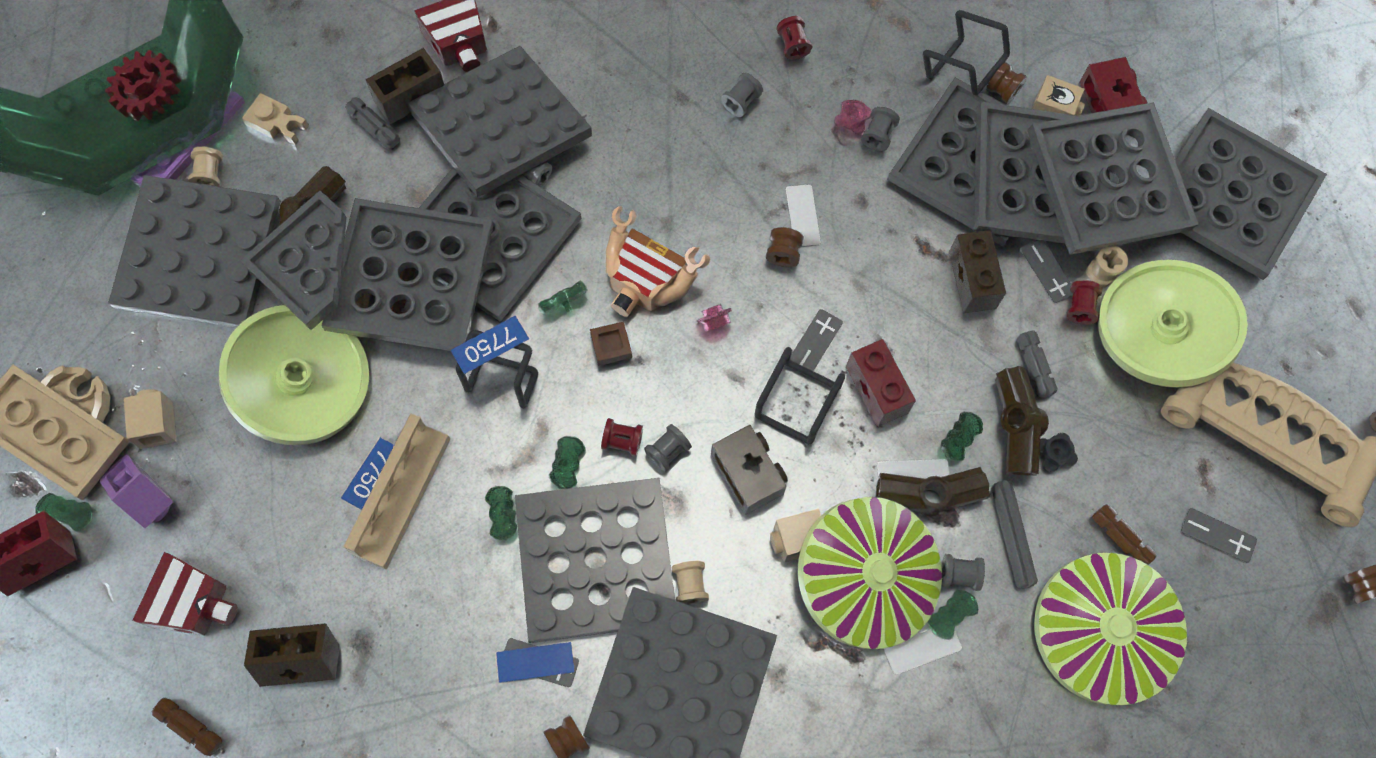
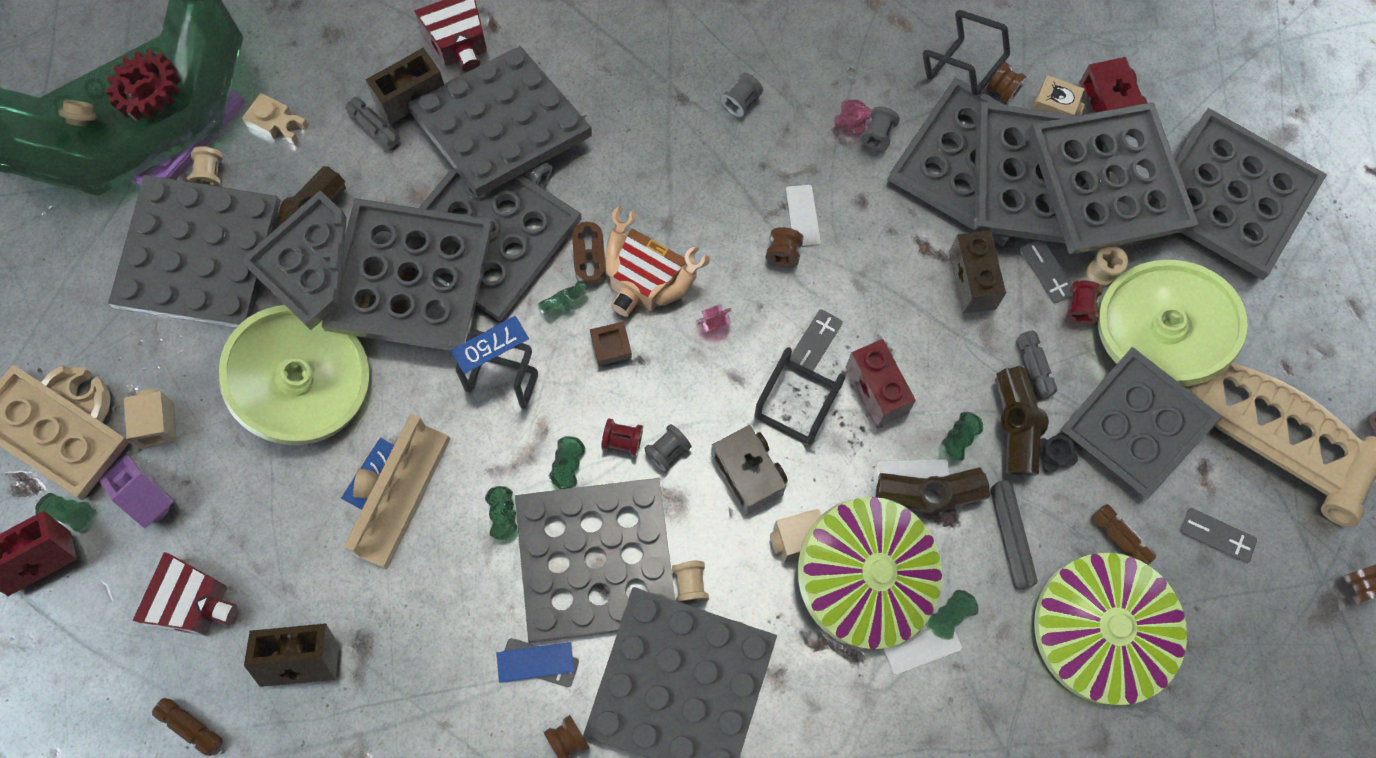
(77, 112): none -> tan plate
(364, 483): none -> tan hinge
(582, 254): none -> reddish brown beam
(794, 37): dark red bush -> none
(963, 572): dark grey bush -> none
(1140, 422): none -> dark grey plate

